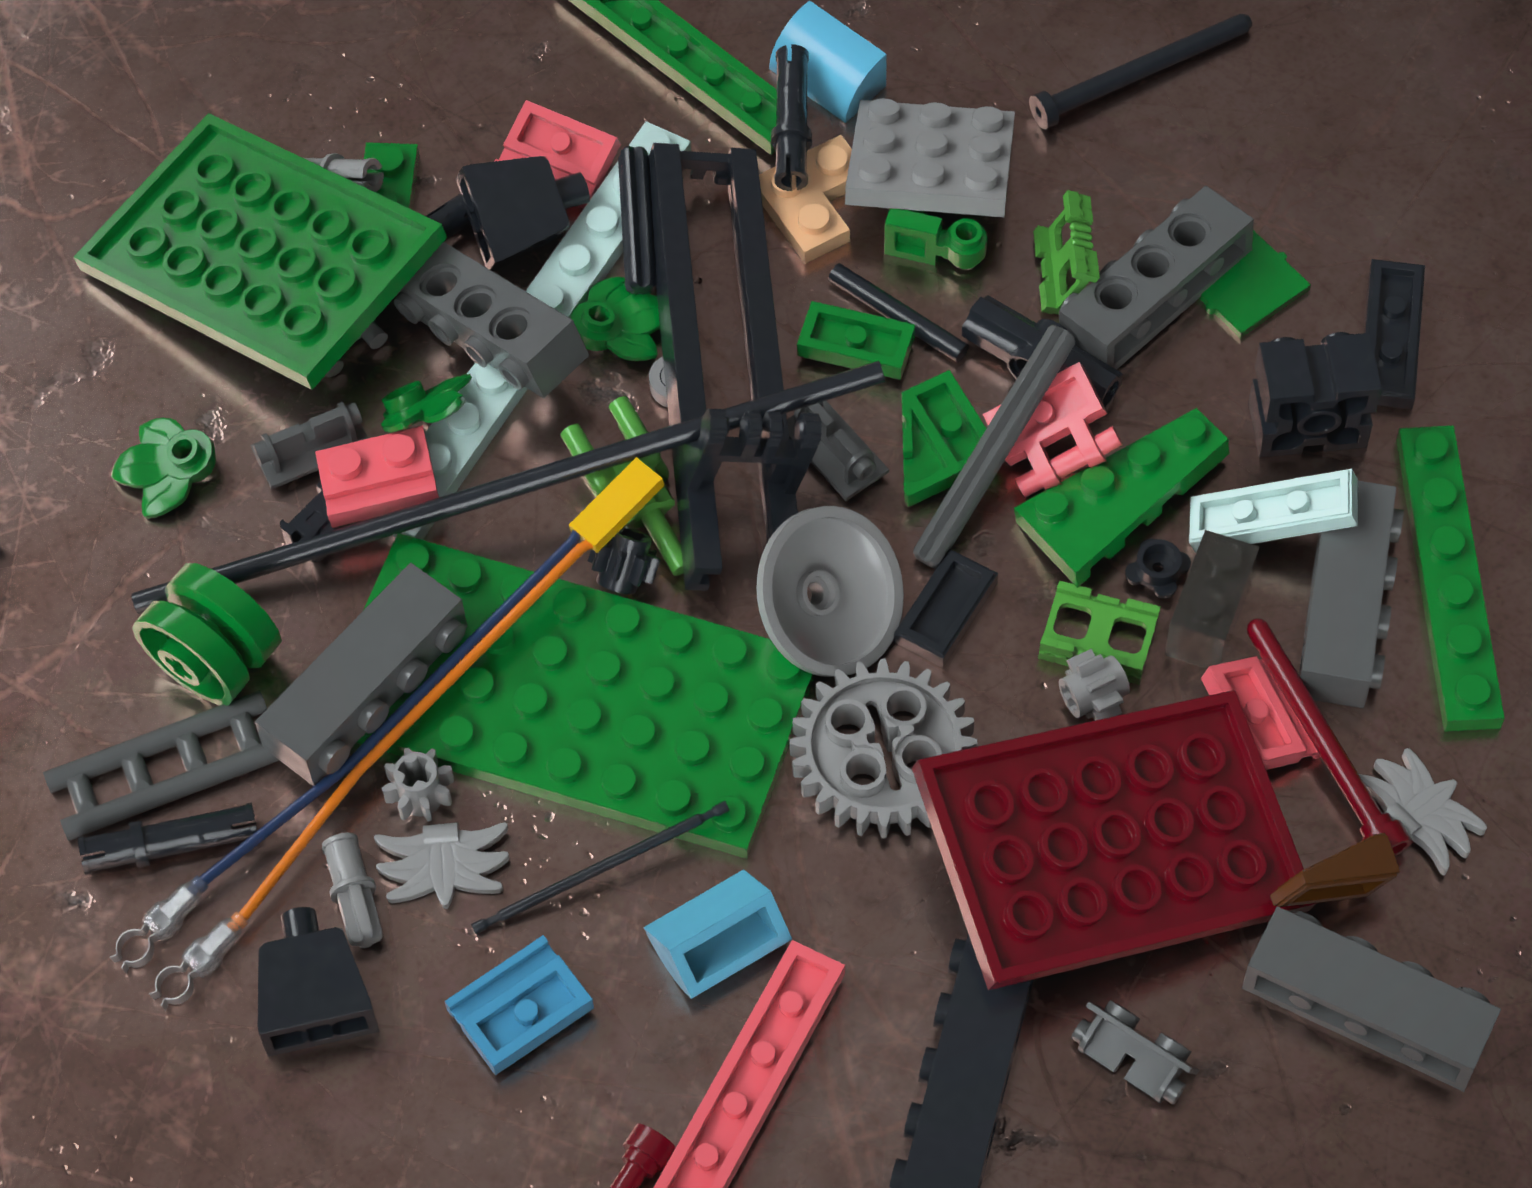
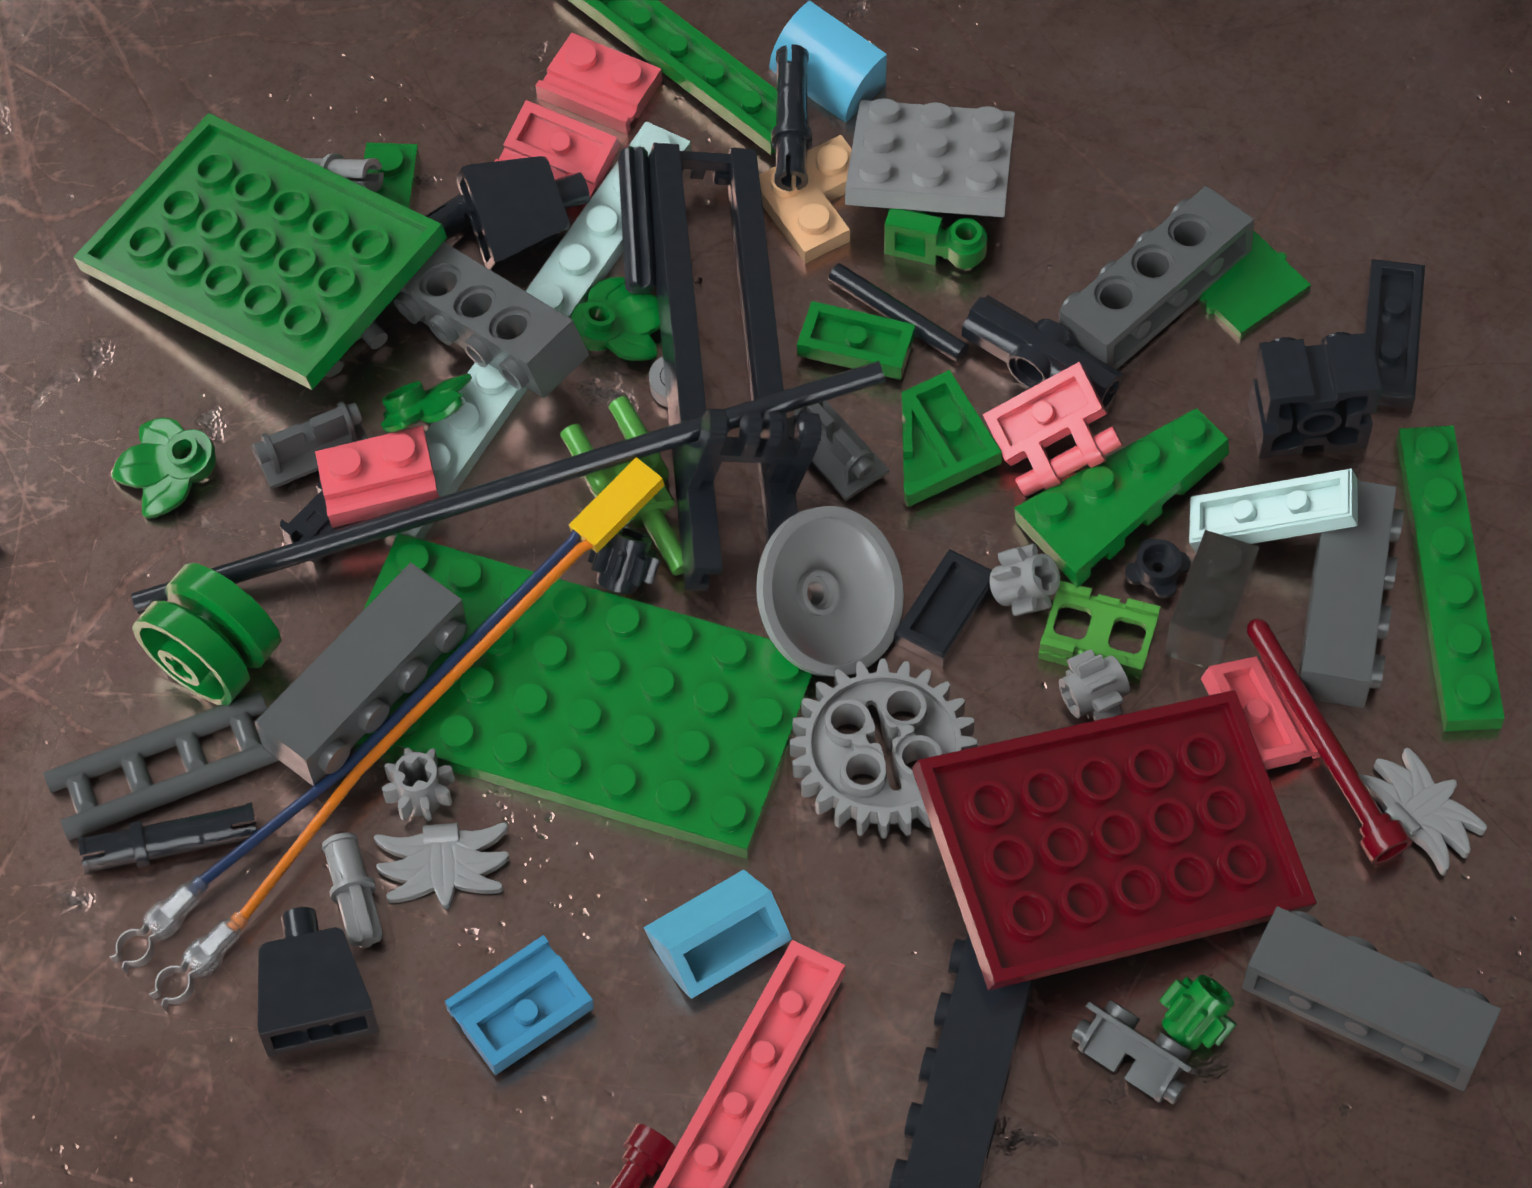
(599, 83): none -> coral plate
(600, 867): black piece -> none
(994, 446): dark grey axle -> none
(1024, 579): none -> light grey gear
(1048, 107): black bar -> none
(1074, 254): bright green piece -> none
(1197, 1012): none -> green gear
(1344, 875): reddish brown slope -> none

